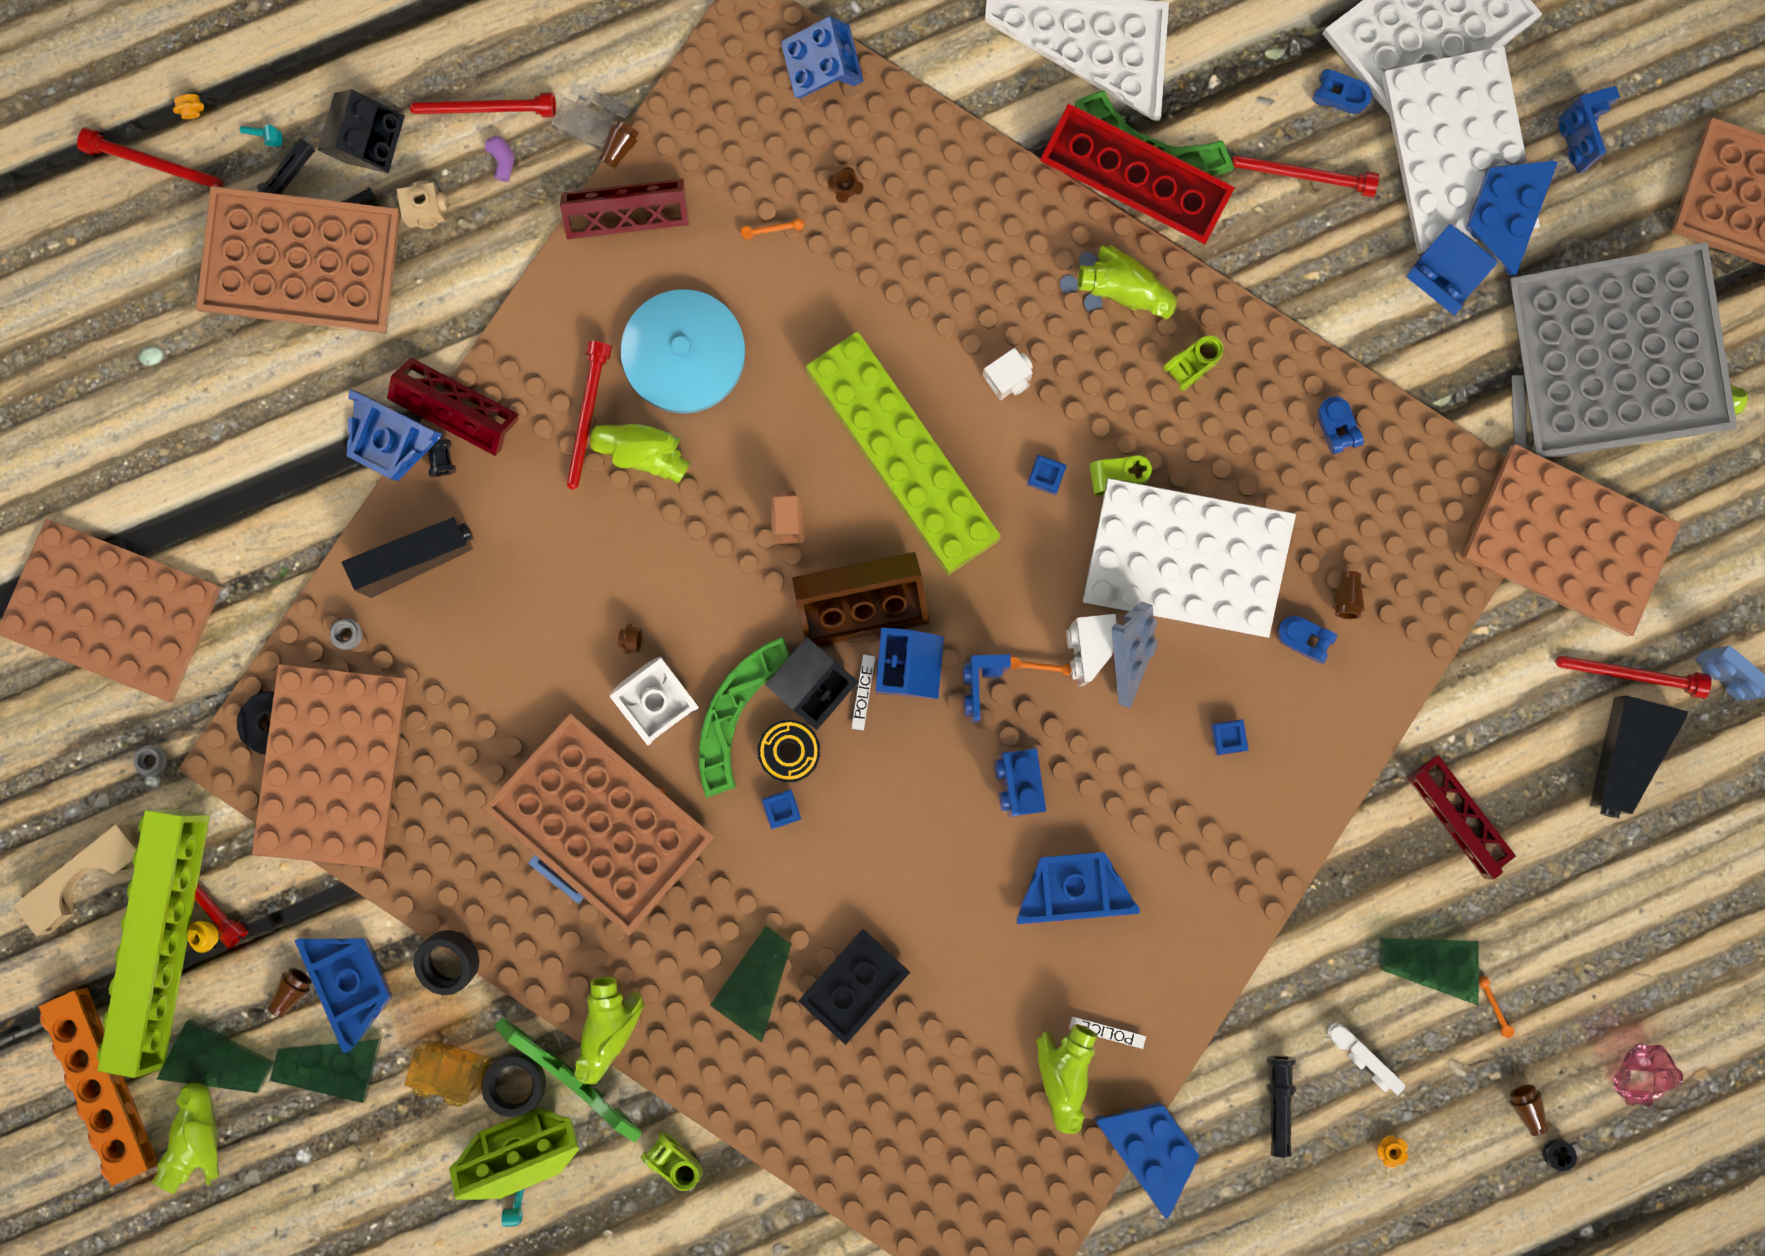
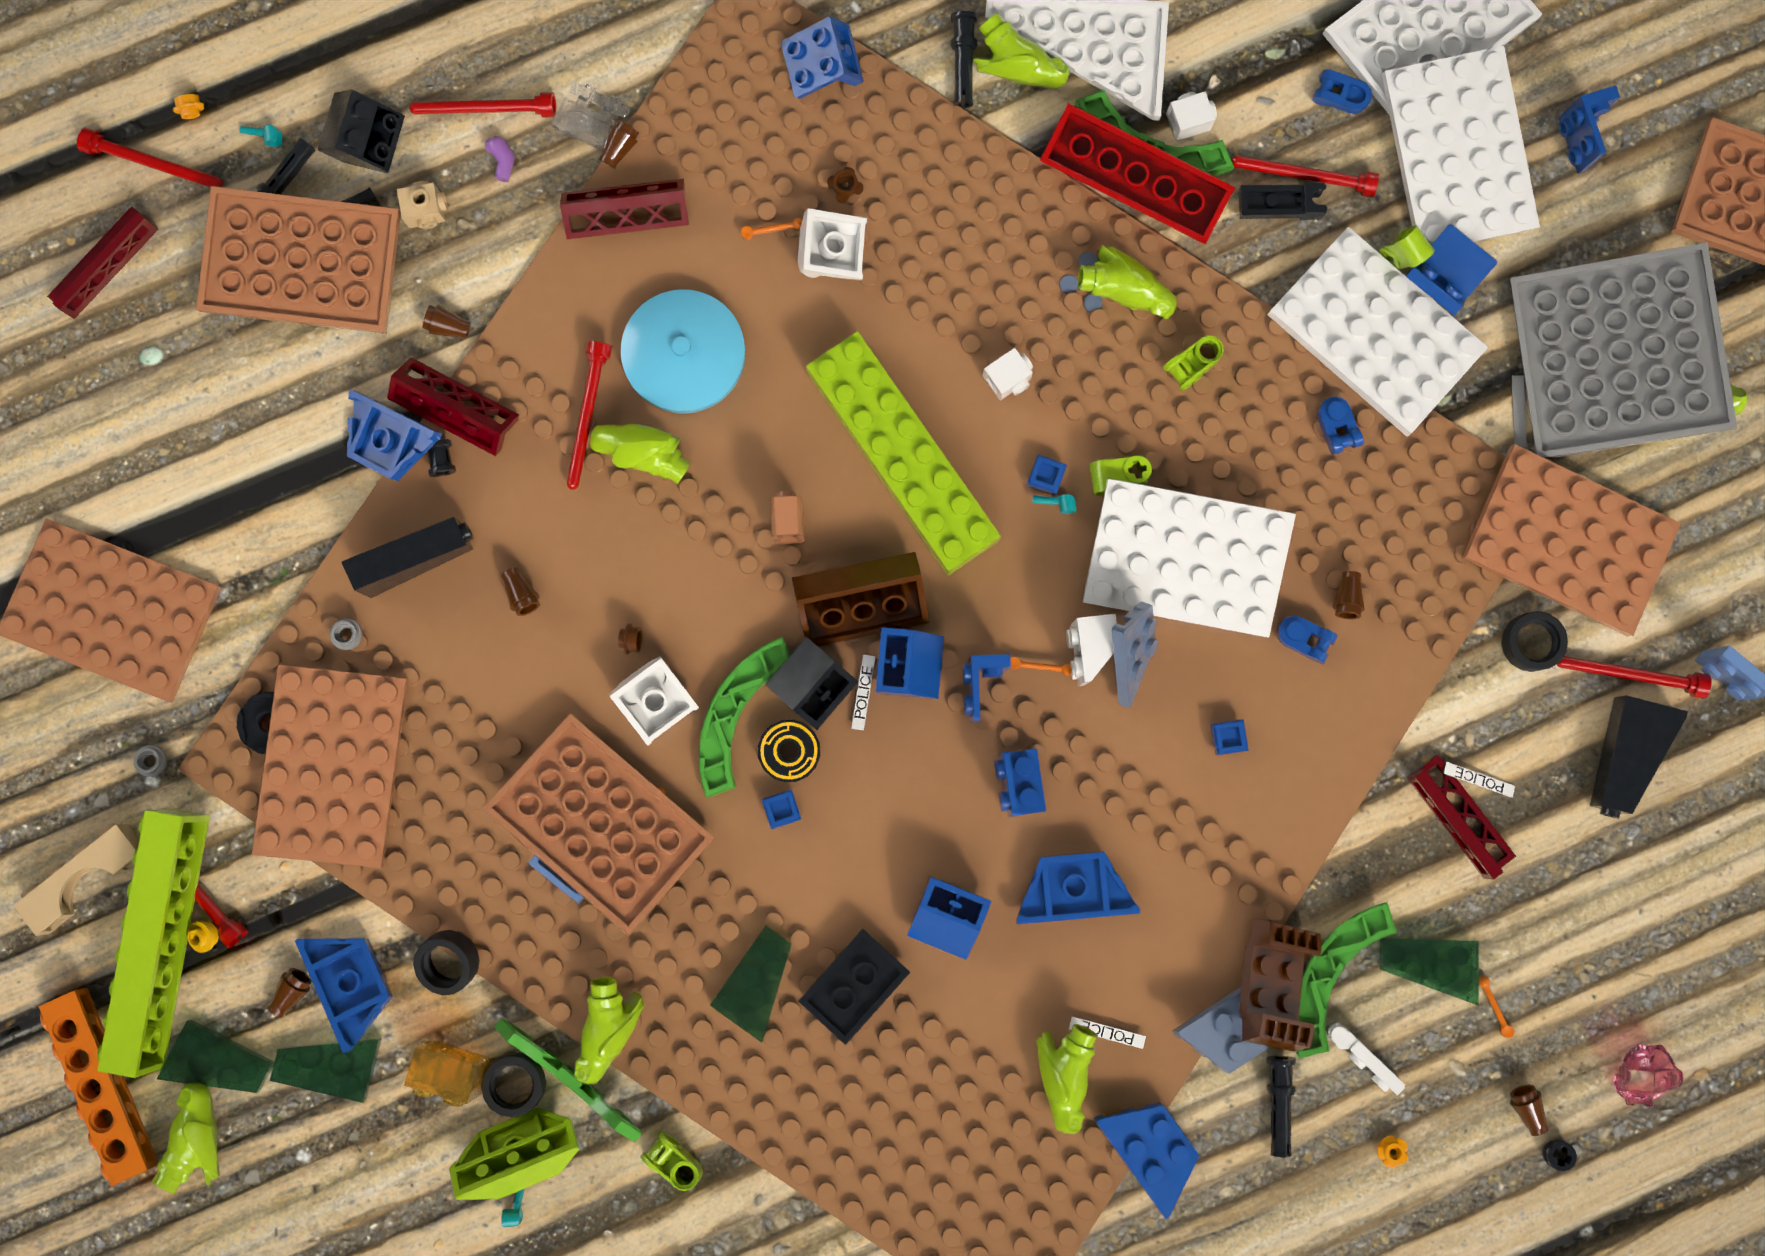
(102, 263): none -> dark red fence
(445, 323): none -> reddish brown cone
(520, 593): none -> reddish brown cone
(831, 245): none -> white slope
(949, 918): none -> blue slope
(964, 44): none -> black pin
(1019, 58): none -> lime animal
(1066, 502): none -> teal hand
(1191, 115): none -> white brick
(1218, 1034): none -> sand blue wing
(1274, 985): none -> reddish brown plate
(1281, 201): none -> black plate
(1324, 970): none -> bright green tile
(1377, 331): none -> white plate
(1408, 249): none -> lime piece
(1479, 779): none -> white sticker
(1509, 209): blue wing -> none
(1558, 638): none -> black tyre

